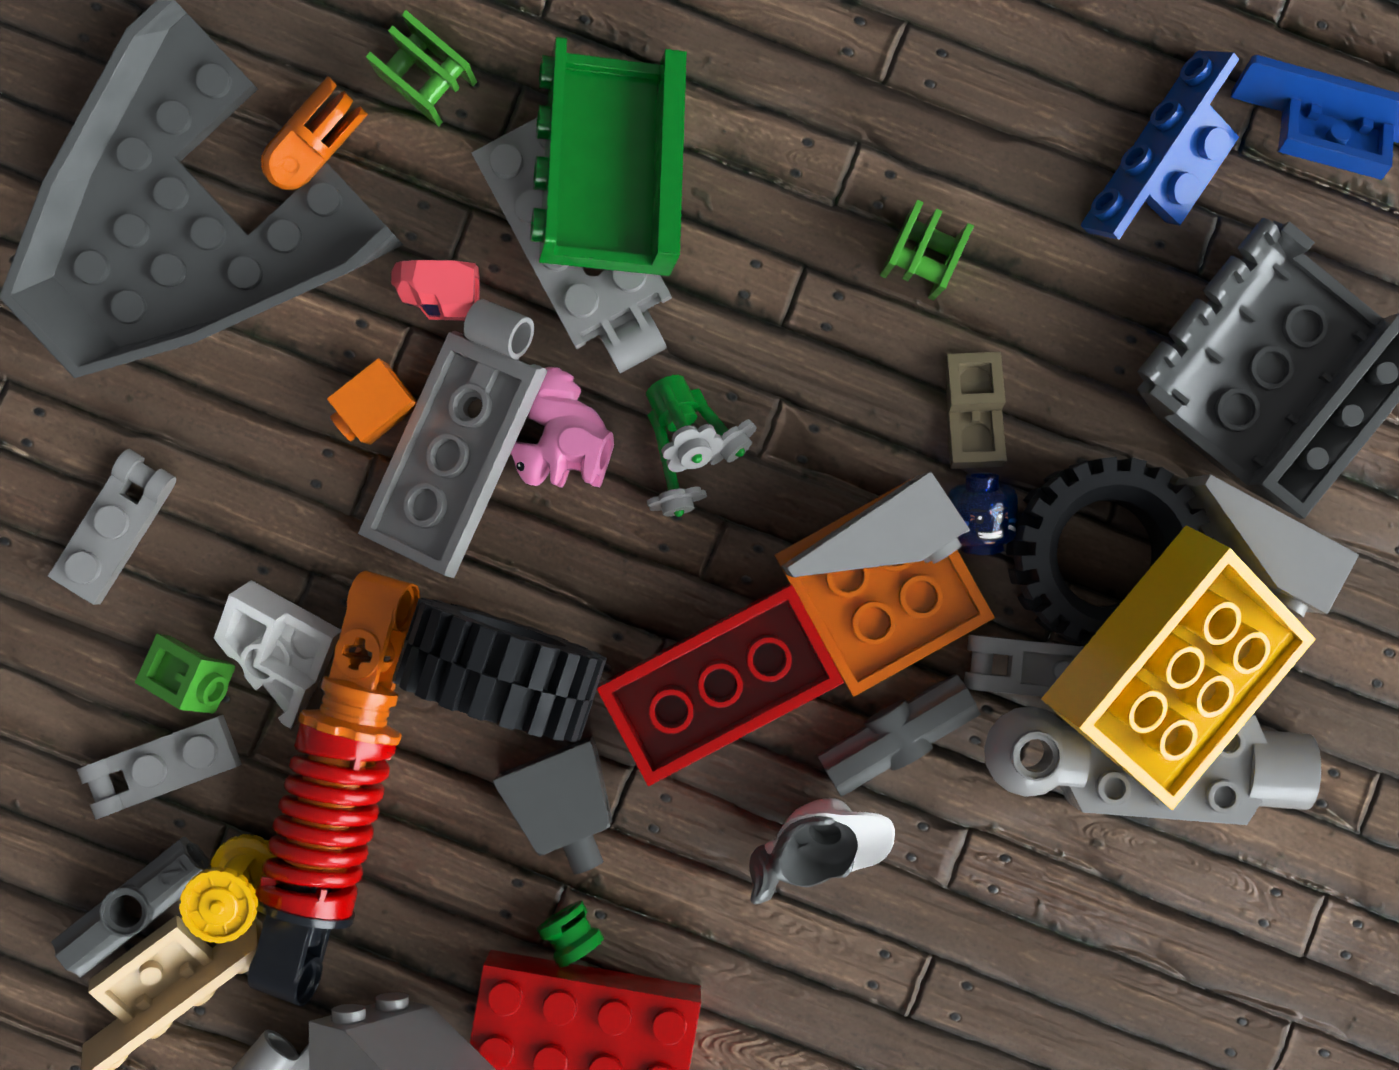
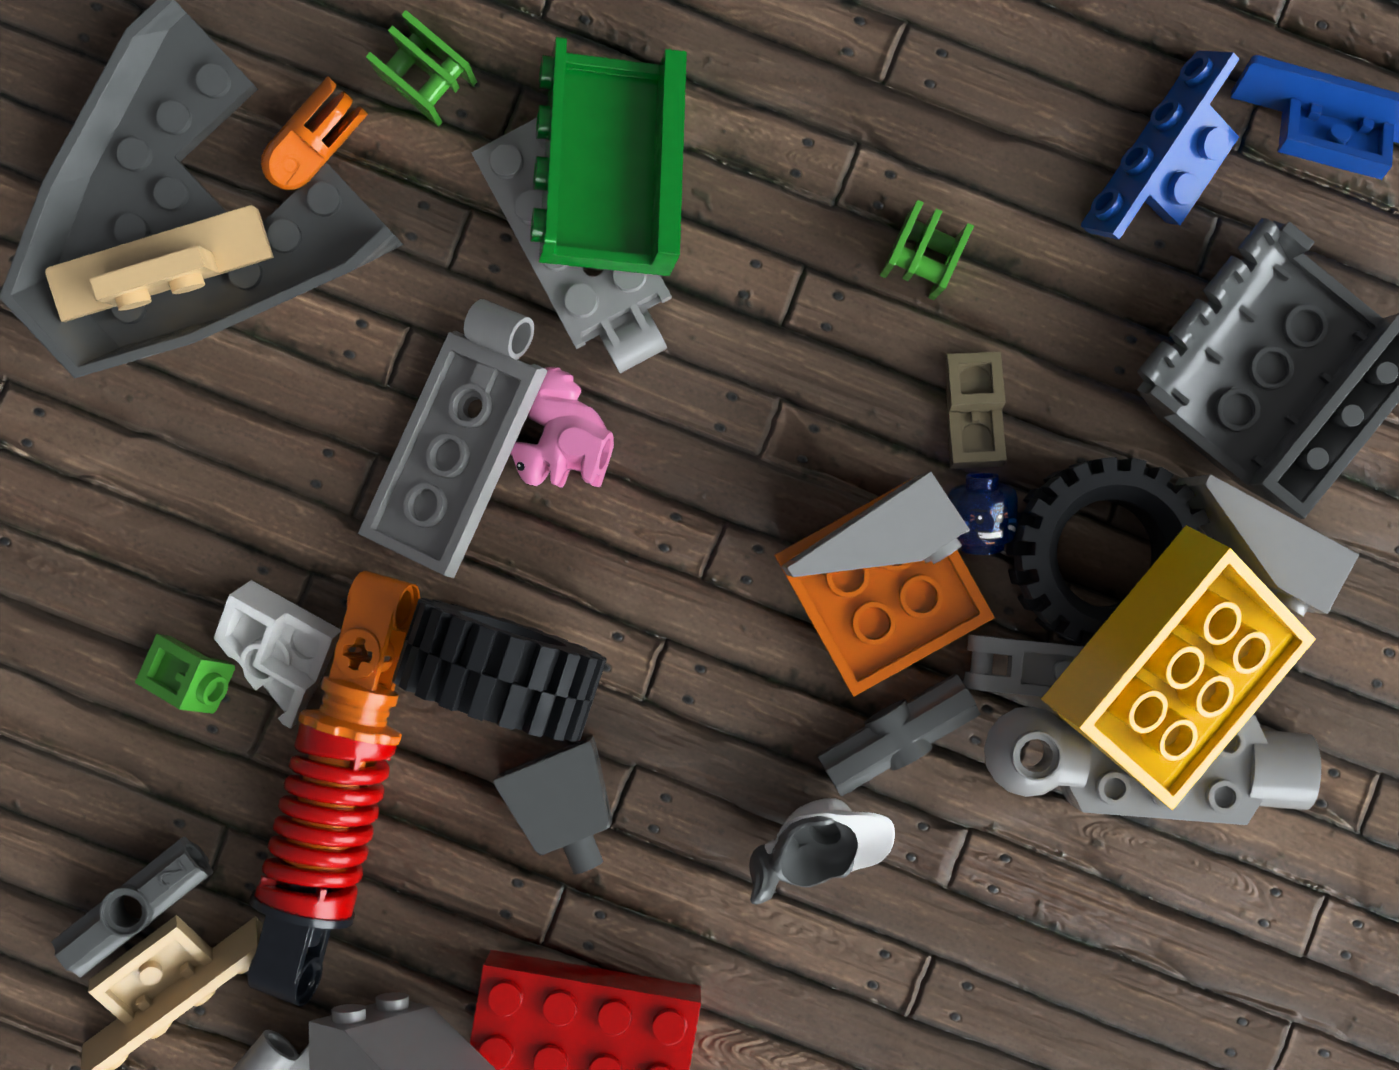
(112, 528): light grey plate -> none
(158, 263): none -> tan bracket
(161, 766): light grey plate -> none
(222, 900): yellow hose -> none
(371, 403): orange brick -> none
(438, 287): coral rock -> none
(570, 934): green wheel -> none
(691, 448): plant -> none
(719, 684): red brick -> none

